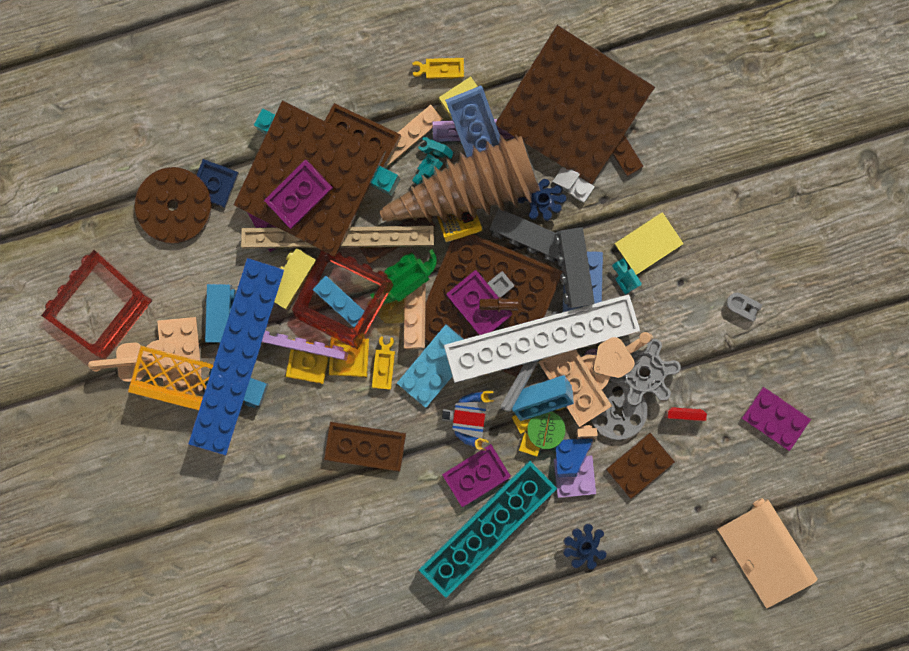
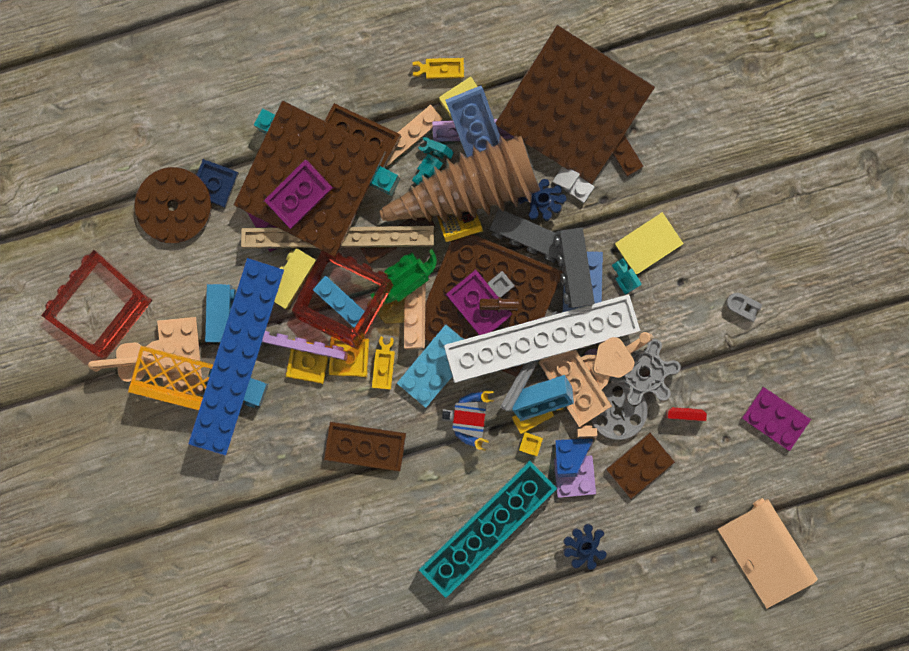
(476, 475): magenta plate -> none
(546, 430): bright green piece -> none

